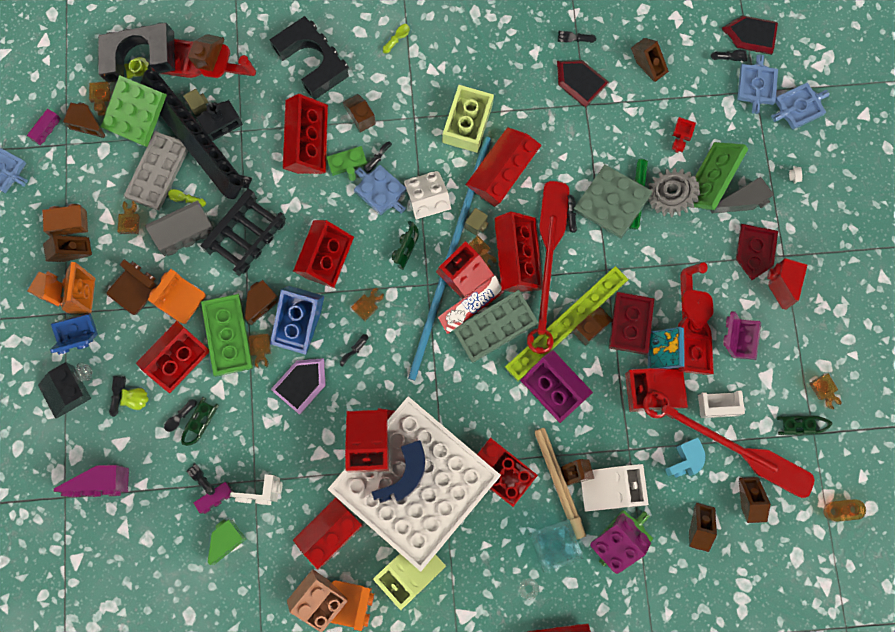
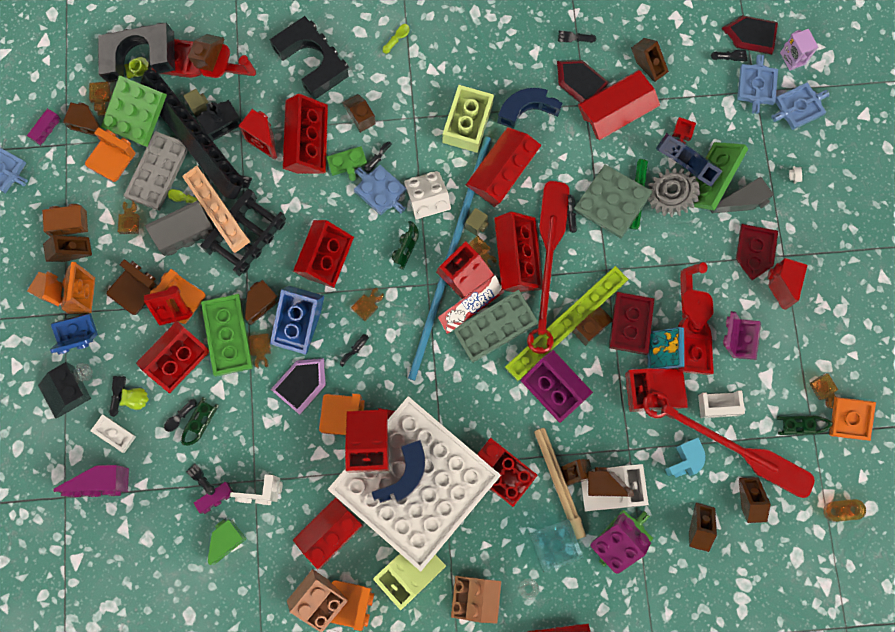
(110, 155): none -> orange bracket
(113, 433): none -> white plate
(163, 310): none -> red plate
(216, 209): none -> light nougat plate
(259, 133): none -> red slope
(334, 412): none -> orange bracket
(476, 599): none -> nougat slope
(527, 100): none -> dark blue arch
(606, 484): none -> reddish brown slope
(619, 104): none -> red slope
(689, 159): none -> dark blue arch
(799, 49): none -> lavender brick
(852, 418): none -> orange plate

